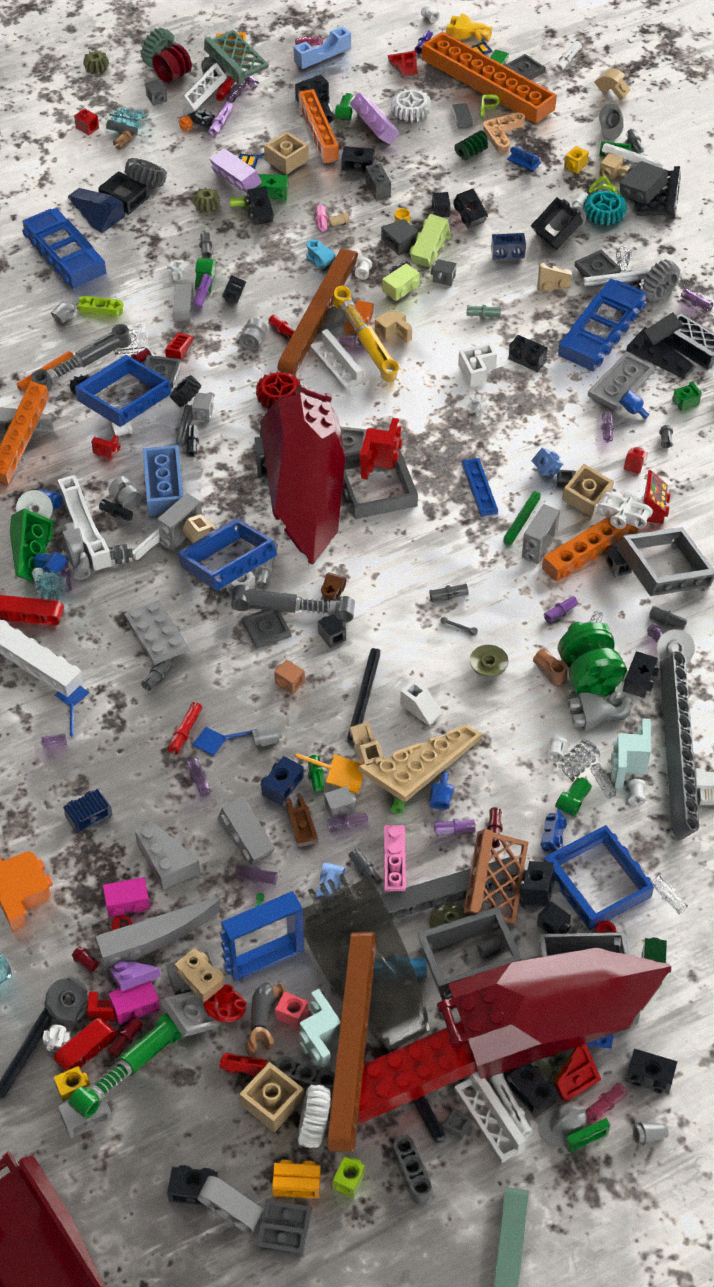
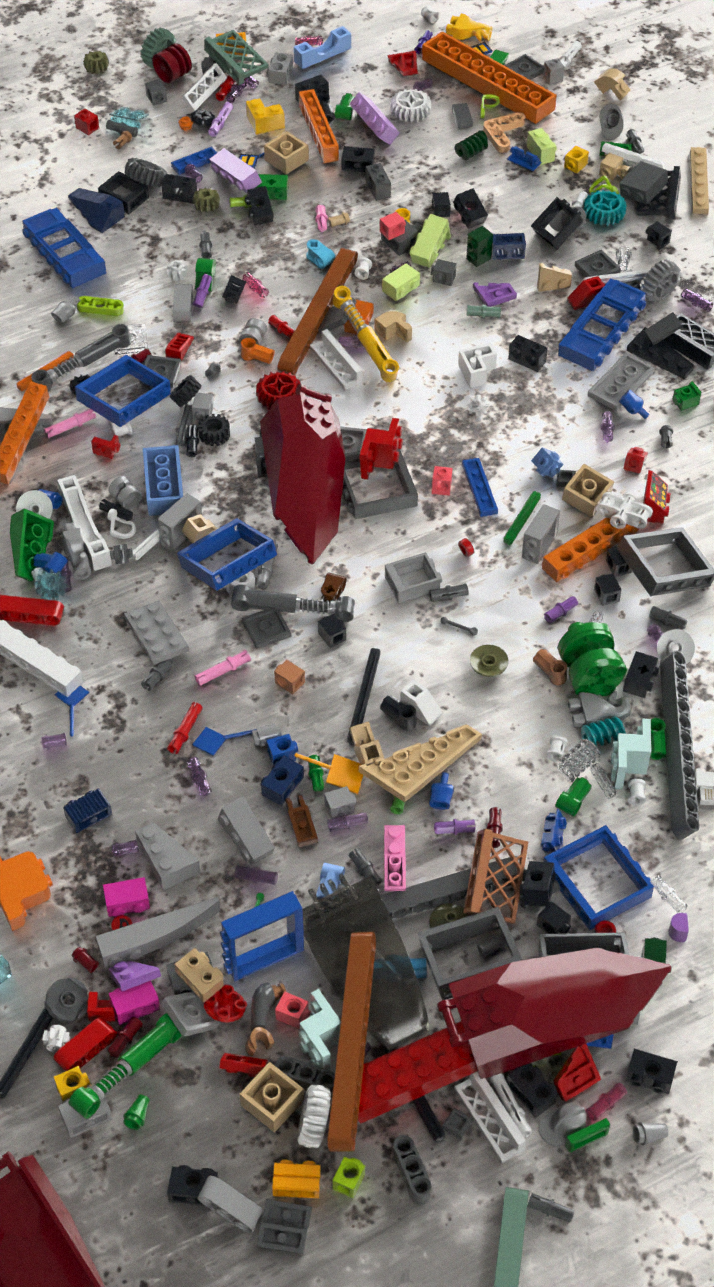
(76, 420): none -> bright pink pin
(112, 515): none -> white piece
(125, 848): none -> clear purple pin
(136, 1113): none -> green cone
(179, 188): none -> black brick
(190, 170): none -> clear purple pin
(198, 159): none -> blue tile
(212, 369): none -> dark grey arm
(214, 437): none -> black tyre
(229, 664): none -> bright pink pin
(251, 351): none -> orange piece
(255, 284): none -> clear pink pin
(264, 118): none -> yellow brick
(275, 747): none -> blue brick
(280, 68): none -> light grey brick
(392, 225): none -> coral brick
(400, 712): none -> black piece
(408, 565): none -> light grey window
(423, 85): none -> clear purple pin
(442, 480): none -> coral brick
(466, 547): none -> red tile
(479, 246): none -> dark green brick
(495, 293): none -> medium lavender wing
(541, 145): none -> yellowish green brick
(550, 1208): none -> dark grey axle
(553, 71): none -> light grey brick
(585, 292): none -> red slope
(603, 730): none -> teal piece
(607, 589): none -> black brick
(658, 234): none -> black brick
(658, 745): none -> green piece
(679, 927): none -> medium lavender brick
(699, 180): none -> tan plate

